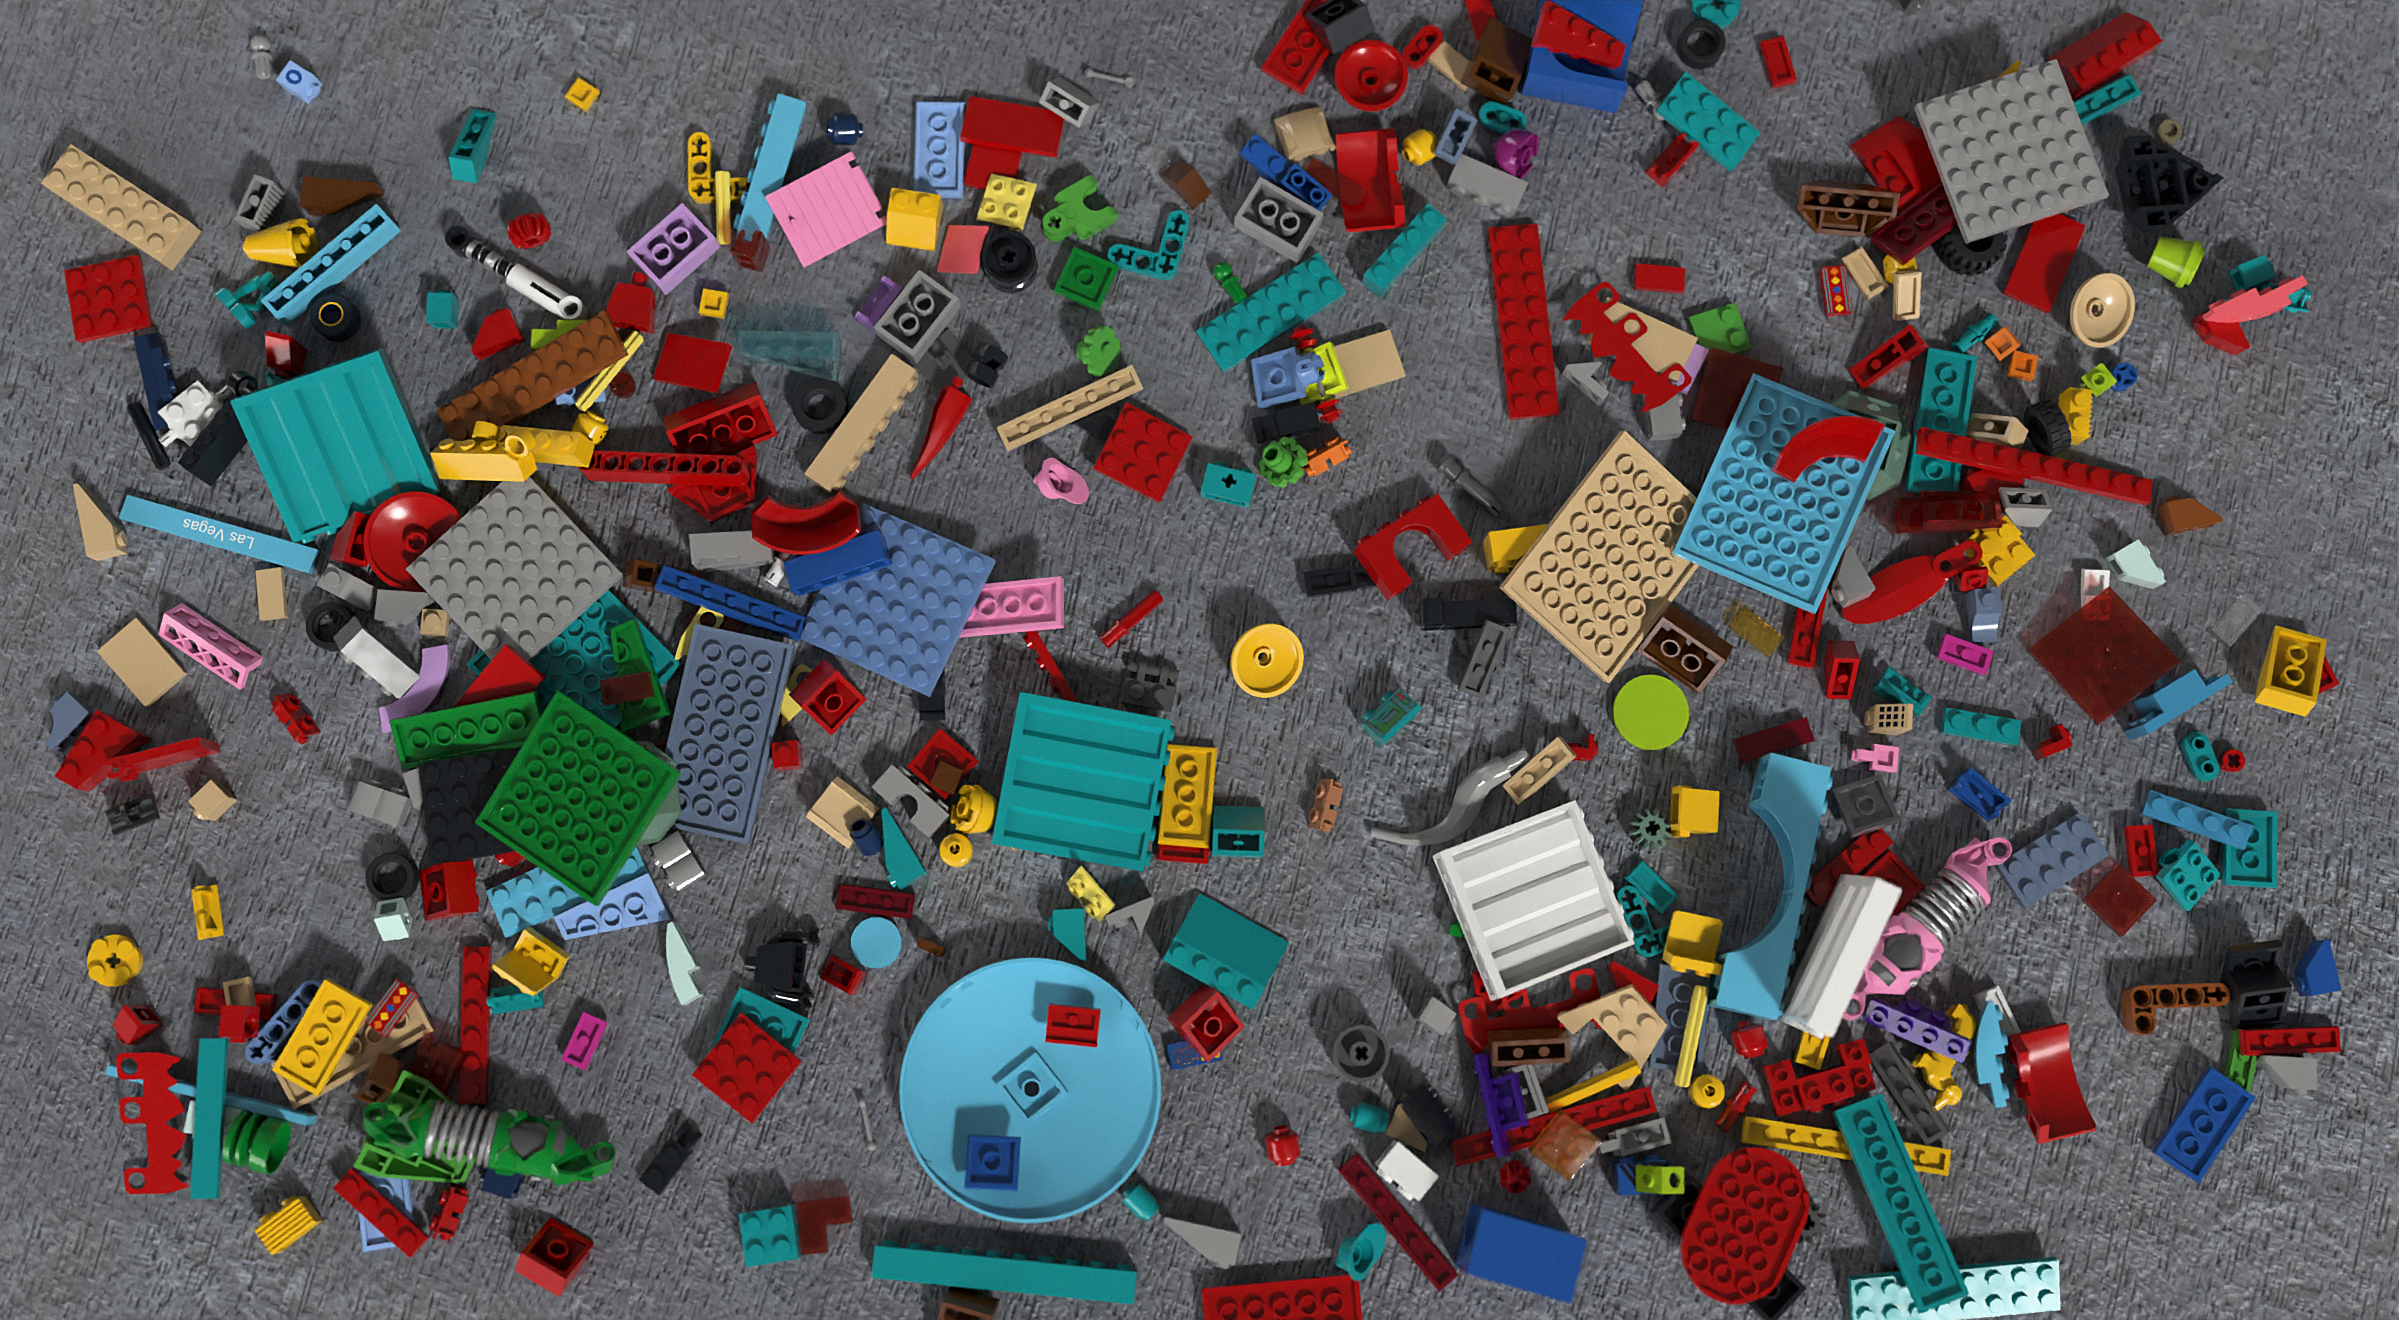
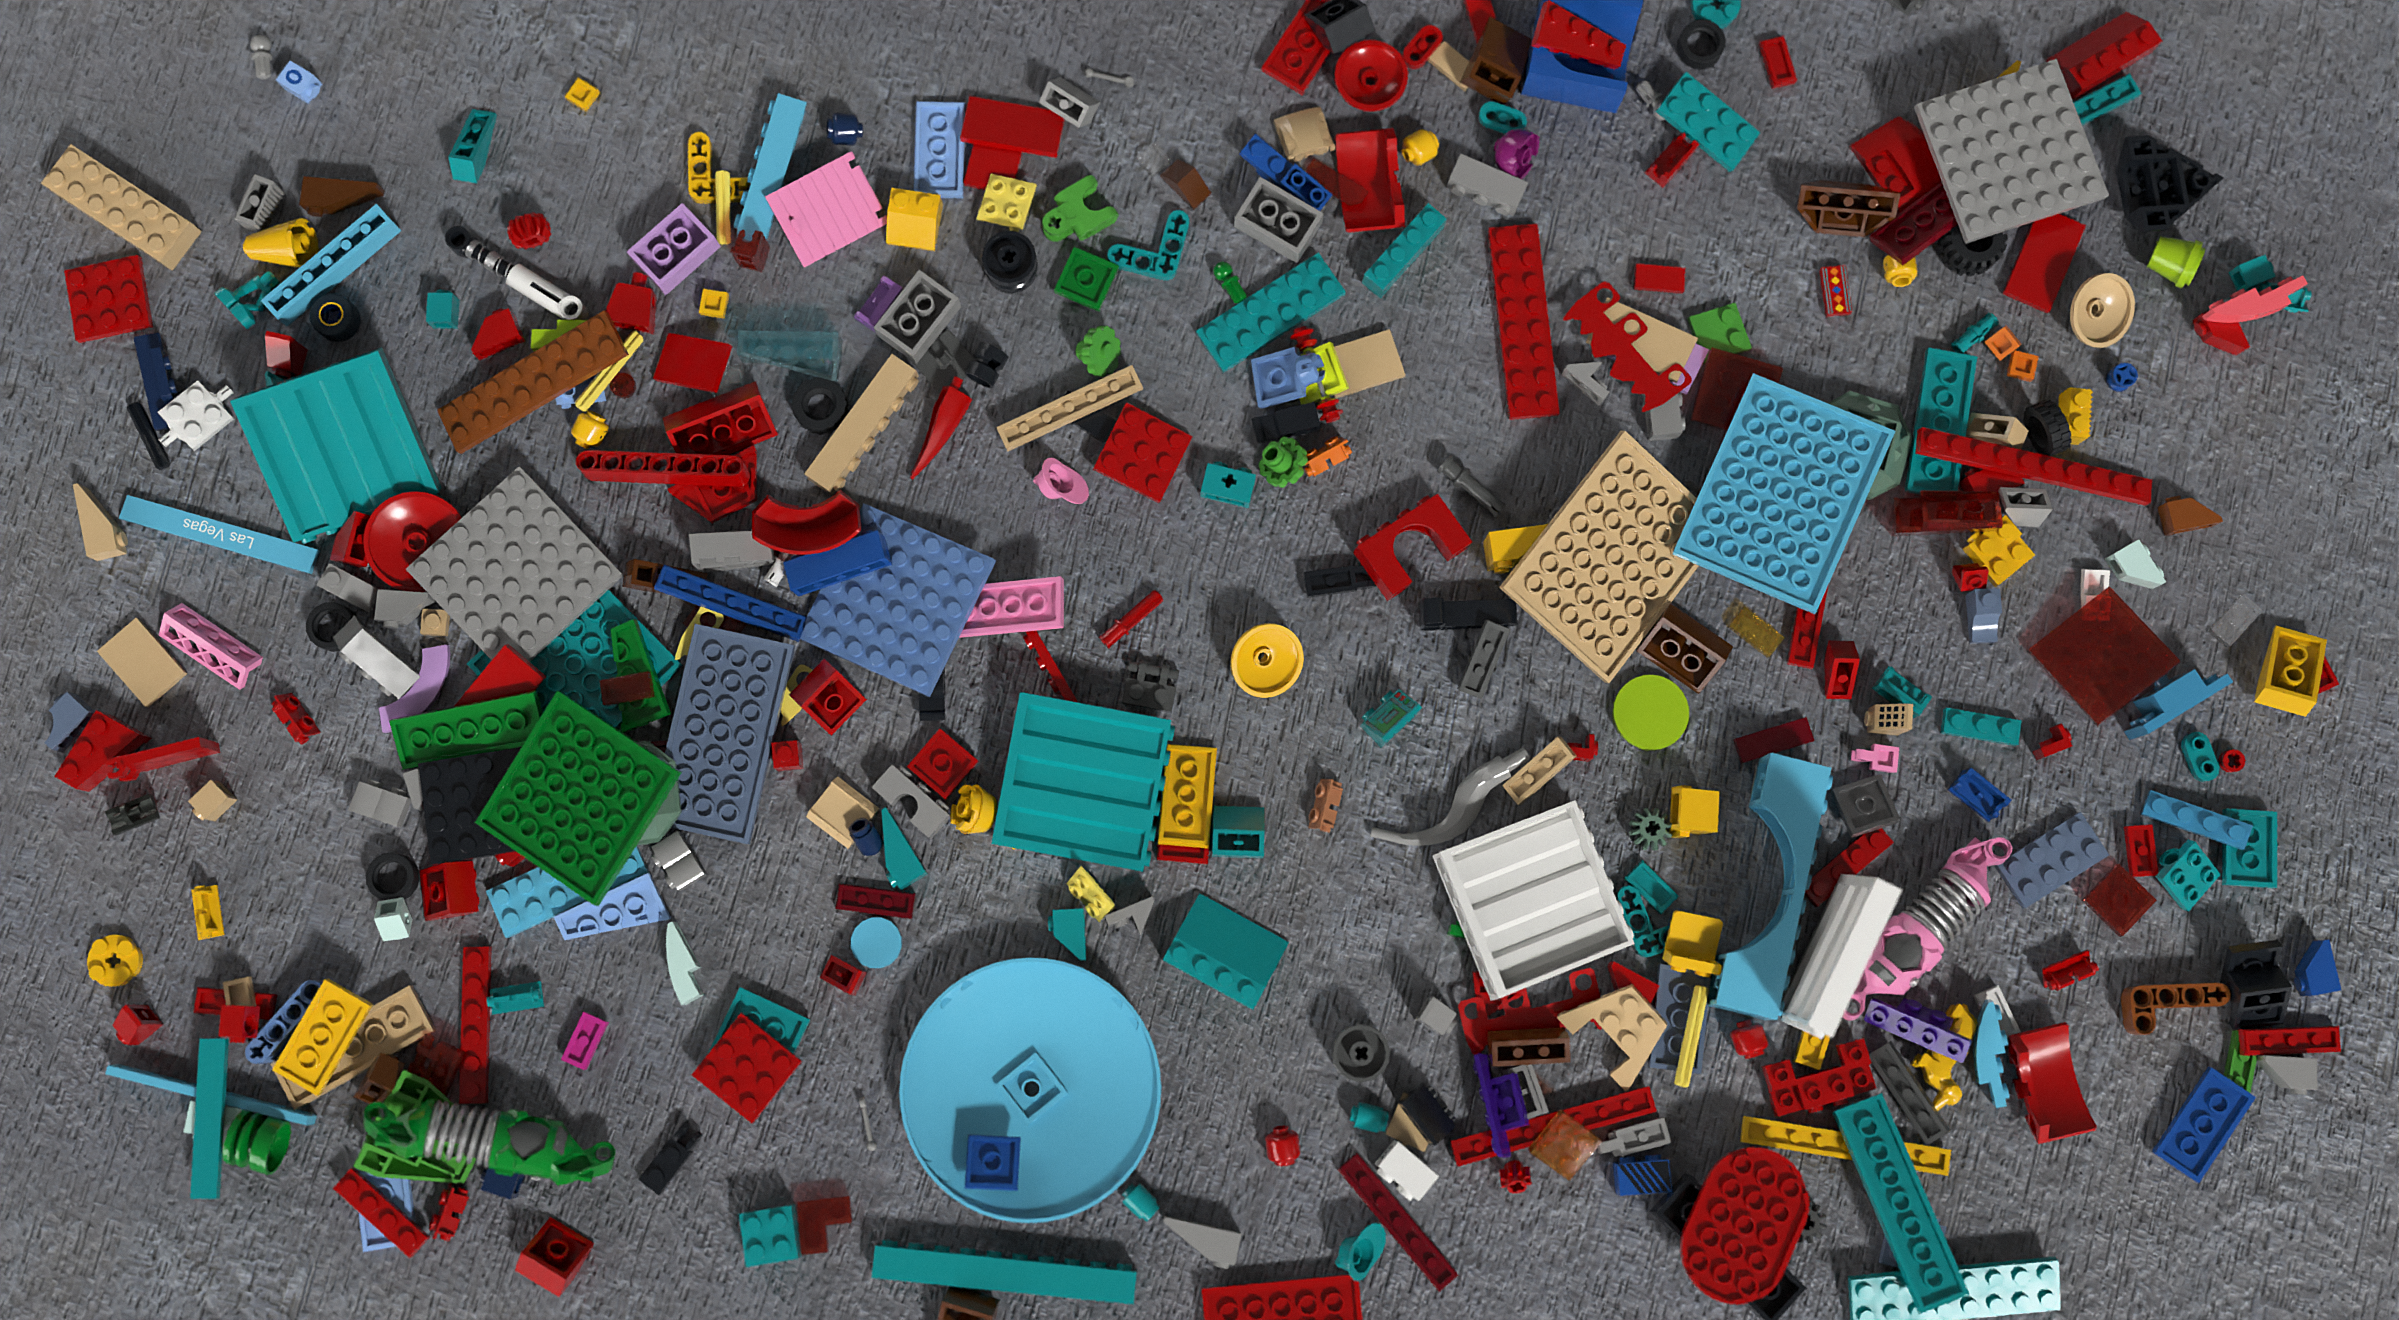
(156, 1109): red piece -> none
(221, 438): black hinge -> none
(271, 594): tan tile -> none
(288, 1224): yellow brick -> none
(391, 1008): red tile -> none
(486, 459): yellow hinge -> none
(532, 962): yellow bracket -> none
(550, 446): yellow hinge -> none
(782, 966): black torso -> none
(931, 947): reddish brown tile -> none
(947, 778): reddish brown tile -> none
(963, 249): coral piece -> none
(965, 852): yellow head -> none
(1073, 1025): red plate -> none
(1183, 1056): blue tile -> none
(1206, 1022): red slope -> none
(1454, 136): sand blue arch -> none
(1520, 1253): blue piece -> none
(1592, 1085): yellow axle -> none
(1656, 1179): lime bracket -> none
(1712, 1097): yellow head -> none
(1735, 1106): red pin -> none
(1832, 437): red panel -> none
(1850, 580): light grey slope -> none
(1864, 273): tan tile -> none
(1889, 356): red slope -> none
(1895, 872): red tile -> none
(1906, 294): tan tile -> none
(1910, 584): red plant -> none
(1964, 654): dark pink plate -> none
(2060, 974): none -> red hinge
(2097, 380): lime bracket -> none
(2168, 131): dark tan tile -> none

